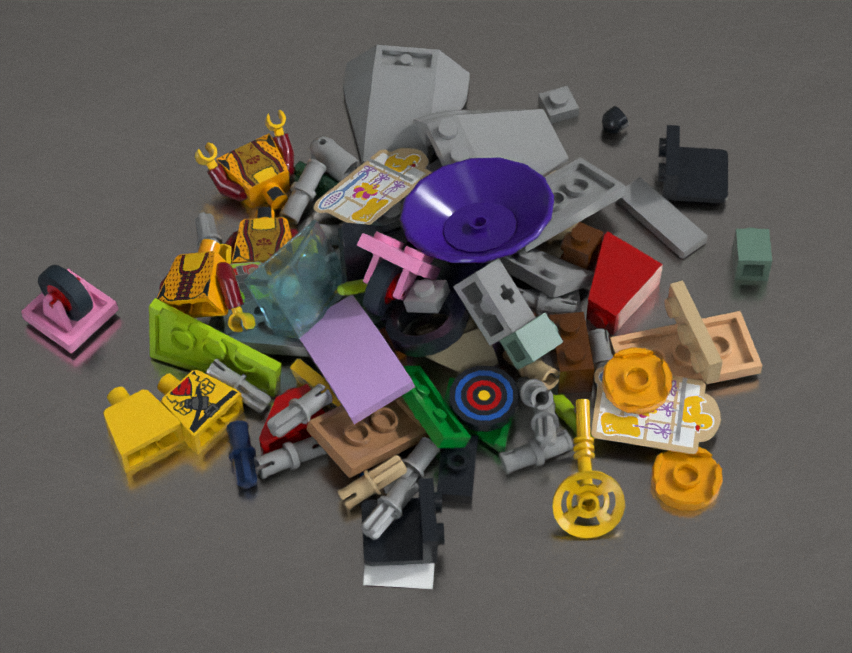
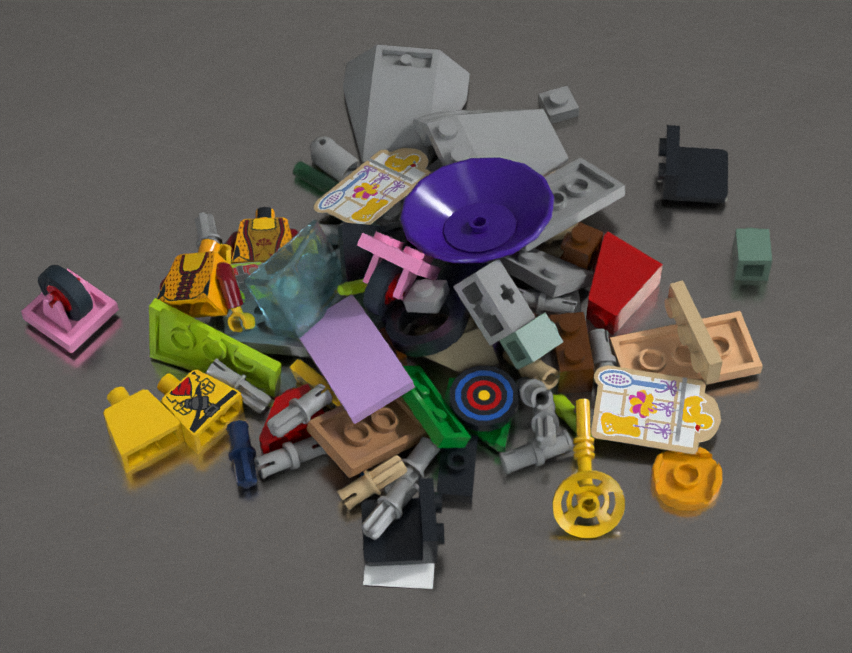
(256, 170): torso -> none
(303, 191): light grey pin -> none
(614, 120): black hinge -> none
(636, 380): light orange tile -> none
(662, 218): light grey tile -> none

